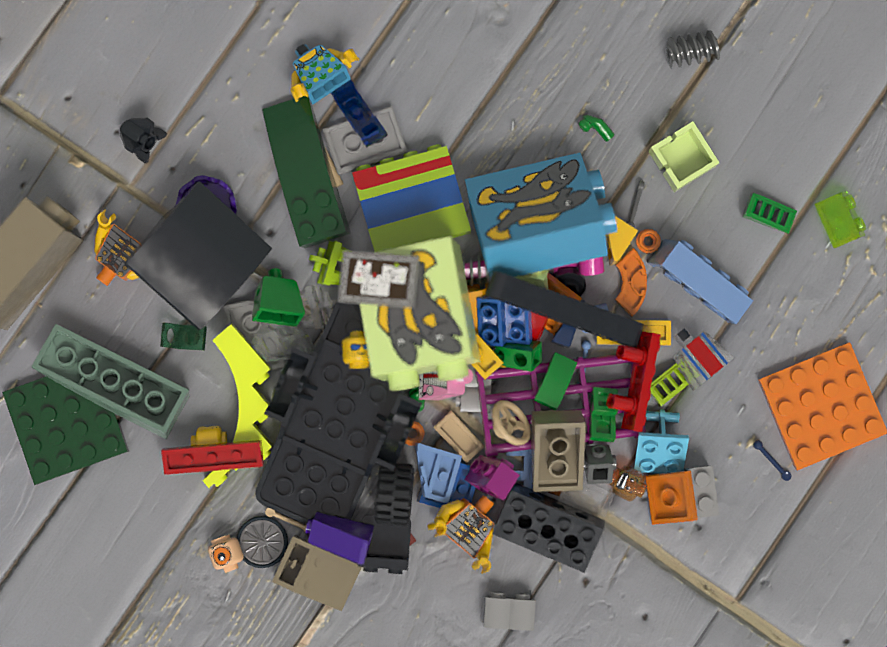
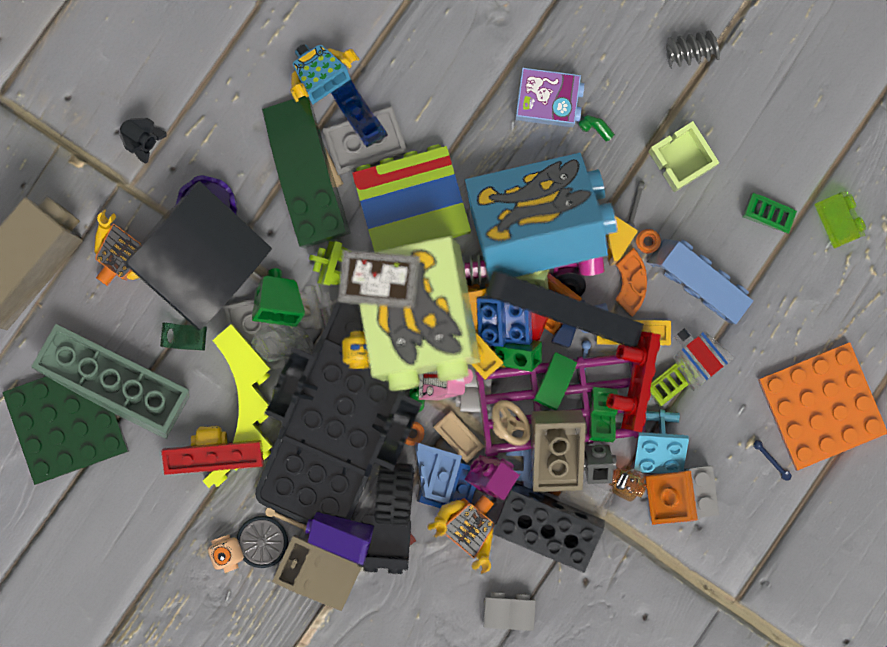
(549, 97): none -> brick

